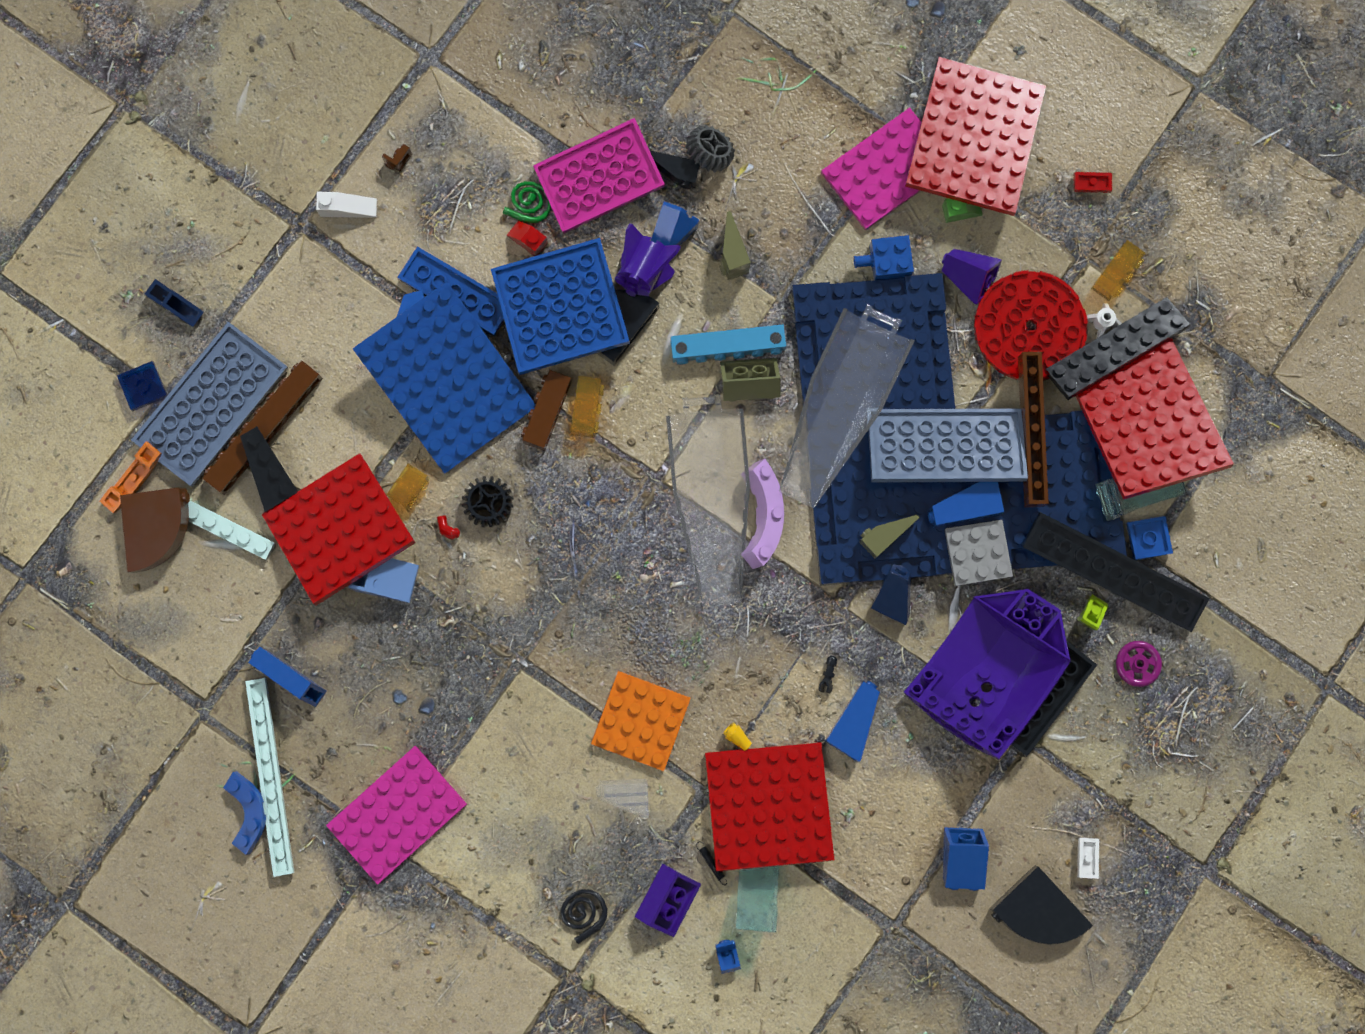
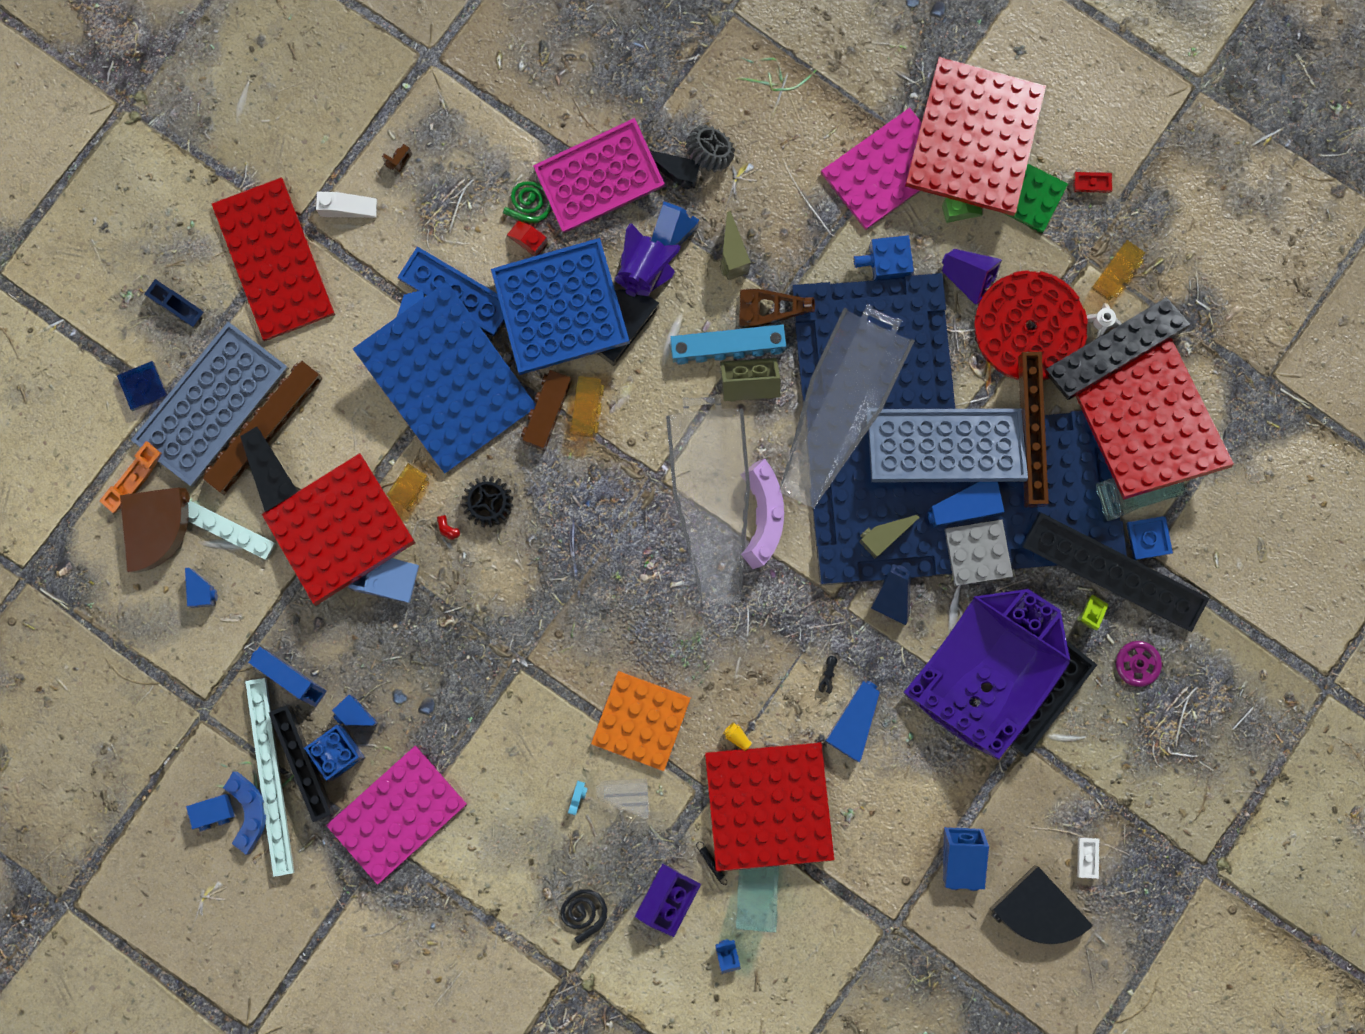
(198, 590): none -> blue slope
(210, 811): none -> blue brick
(273, 259): none -> red plate
(301, 763): none -> black brick
(334, 752): none -> blue brick
(352, 713): none -> blue slope
(580, 792): none -> medium azure plate
(750, 307): none -> reddish brown plate
(1038, 198): none -> green plate

